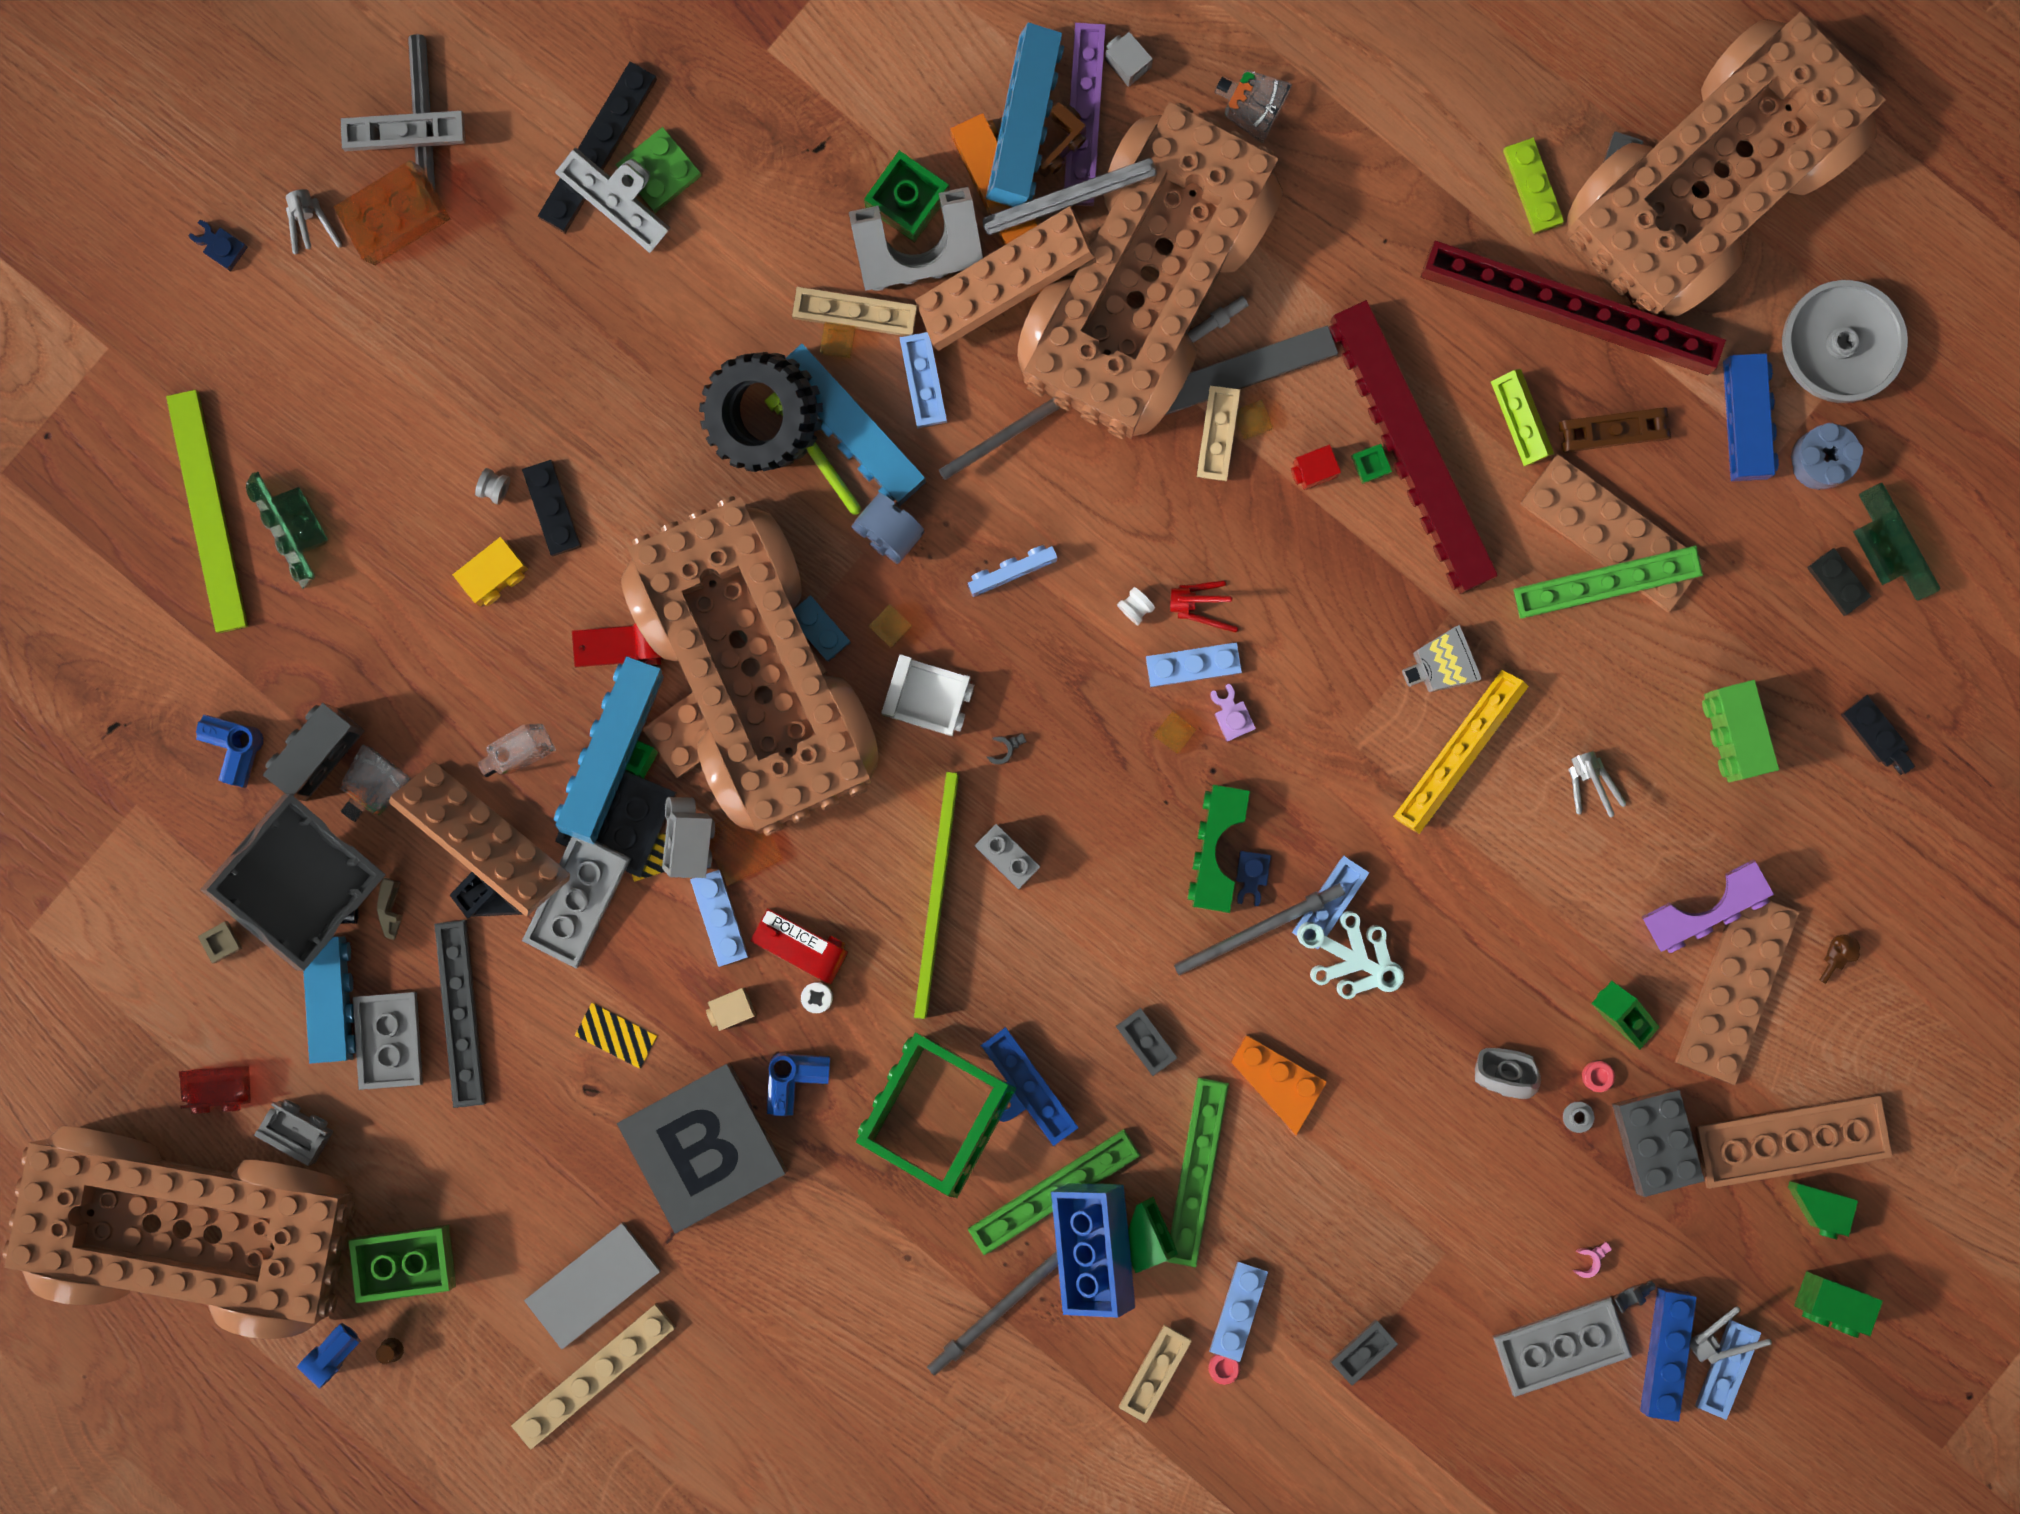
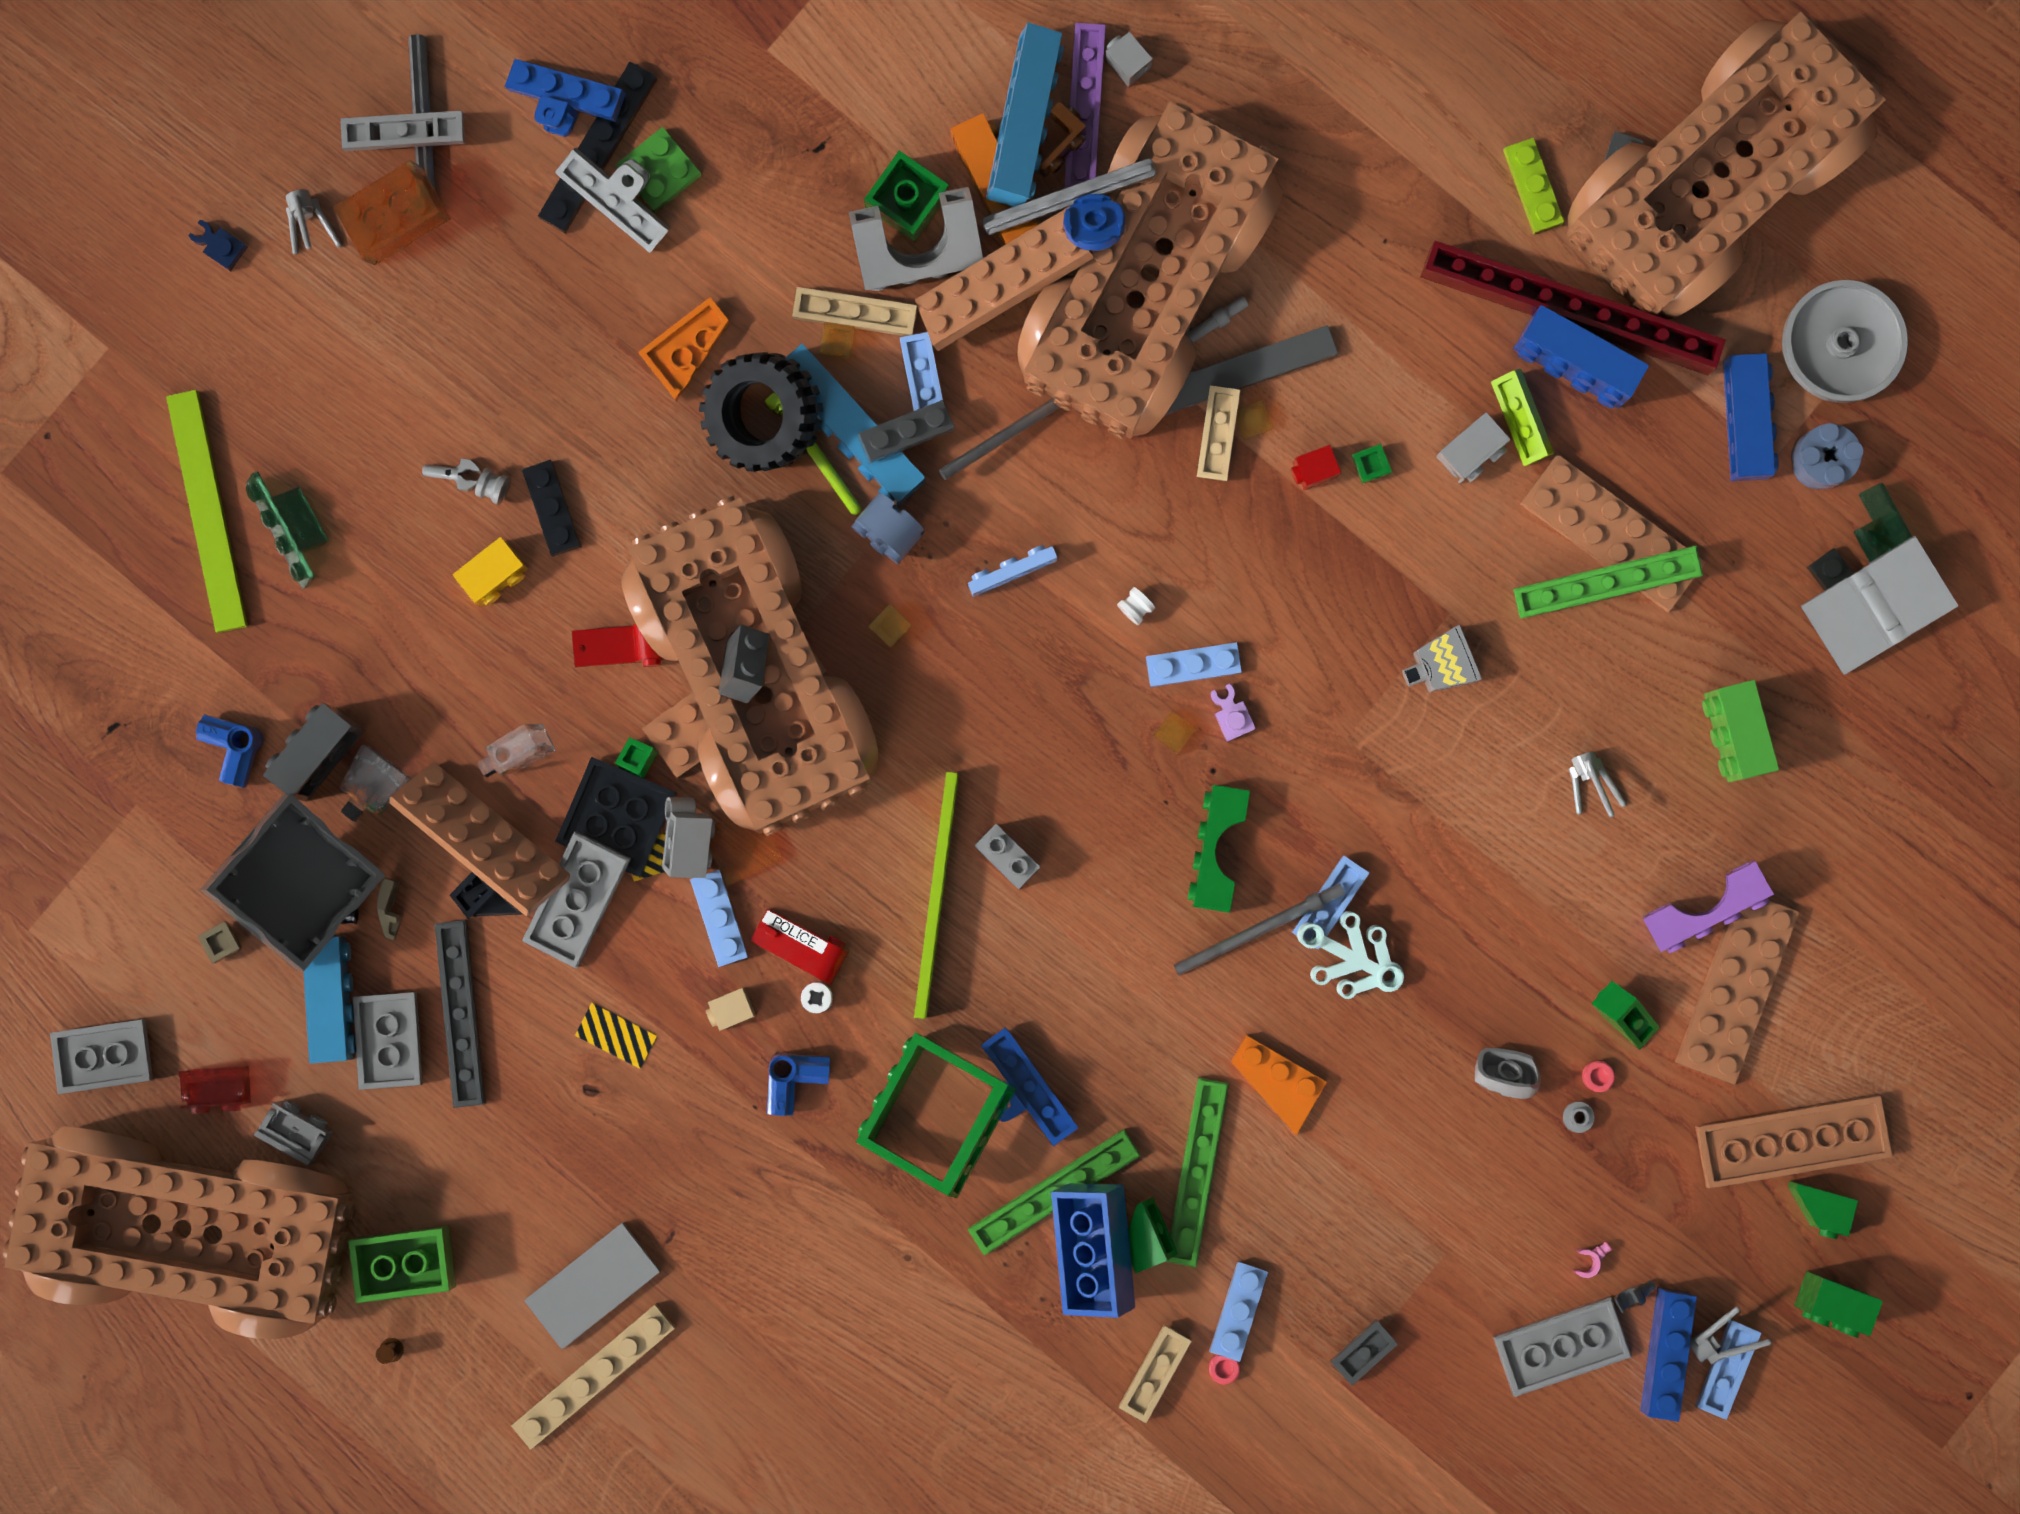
(101, 1056): none -> light grey plate
(327, 1359): blue piece -> none
(454, 473): none -> light grey bar
(563, 96): none -> blue plate
(609, 750): dark azure brick -> none
(685, 346): none -> orange wing
(702, 1148): dark grey tile -> none
(744, 664): none -> dark grey brick
(820, 629): dark azure plate -> none
(906, 431): none -> dark grey plate
(927, 696): white panel -> none
(954, 1349): flat silver bar -> none
(1011, 743): dark grey piece -> none
(1094, 222): none -> blue tile
(1146, 1042): dark grey plate -> none
(1184, 599): red plant -> none
(1252, 871): dark blue plate -> none
(1254, 101): clear torso -> none
(1412, 447): dark red brick -> none
(1460, 751): yellow plate -> none
(1473, 448): none -> light grey hinge
(1580, 358): none -> blue brick
(1614, 430): reddish brown plate -> none
(1658, 1142): dark grey brick -> none
(1840, 951): reddish brown piece -> none
(1878, 734): black hinge -> none
(1879, 605): none -> light grey piece

